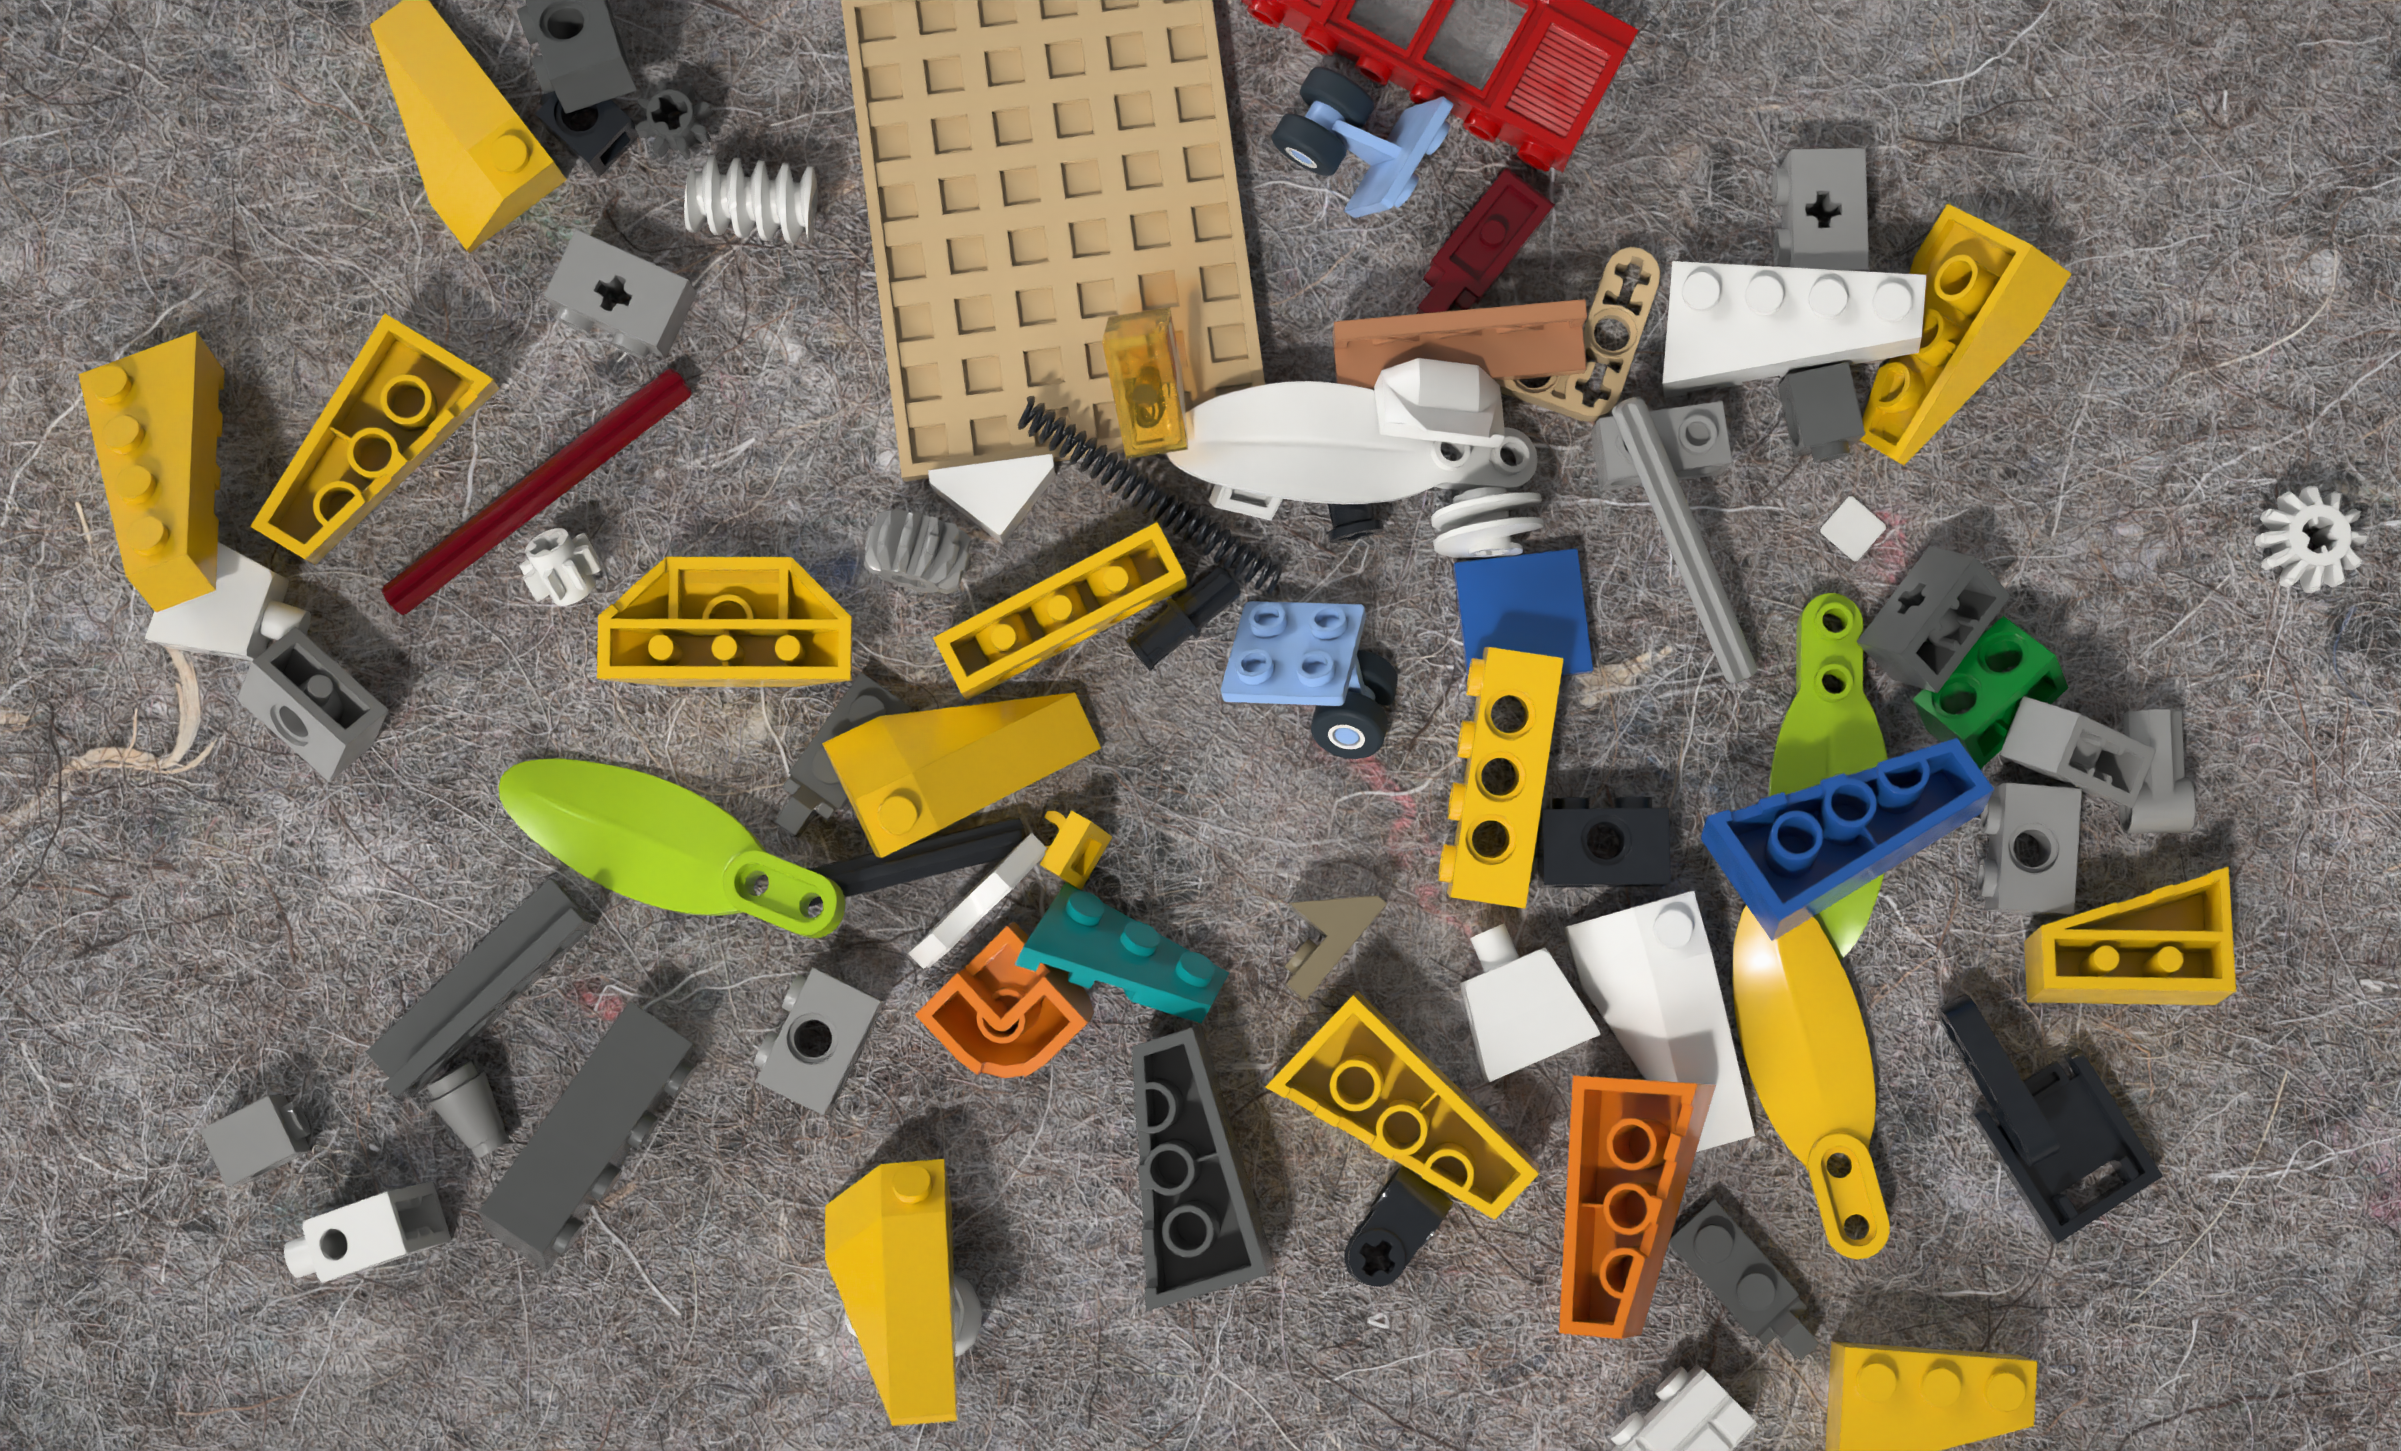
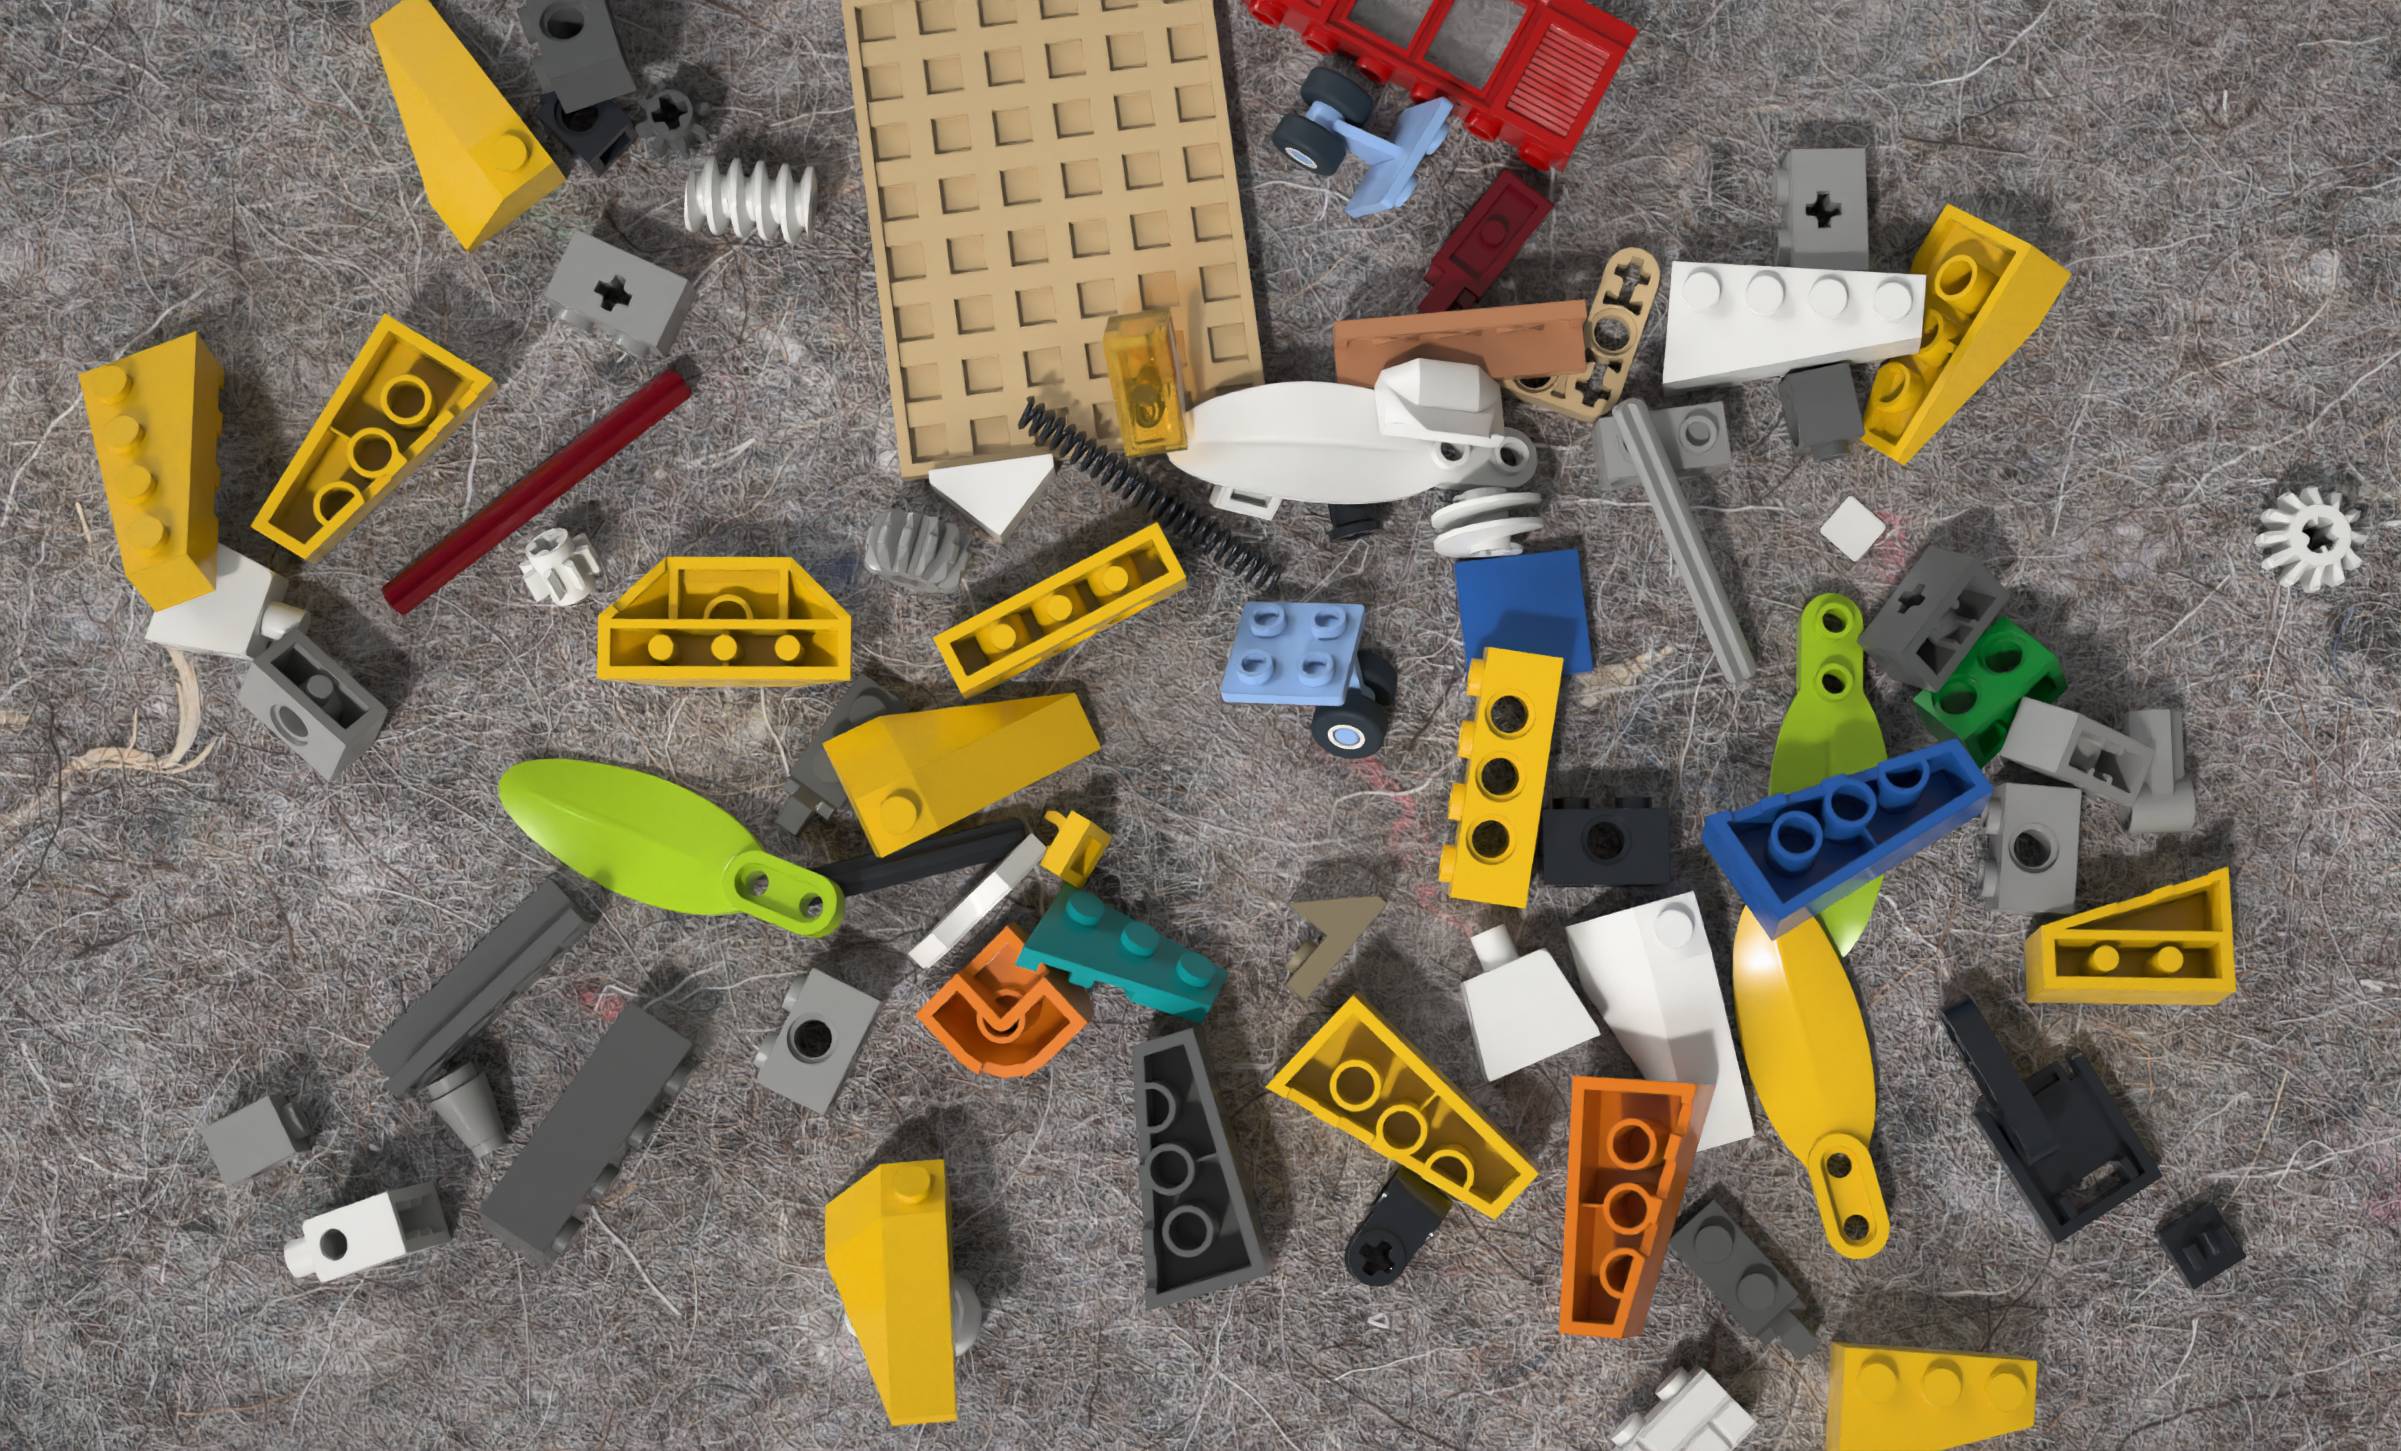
(1184, 617): black axle -> none
(2199, 1245): none -> black tile

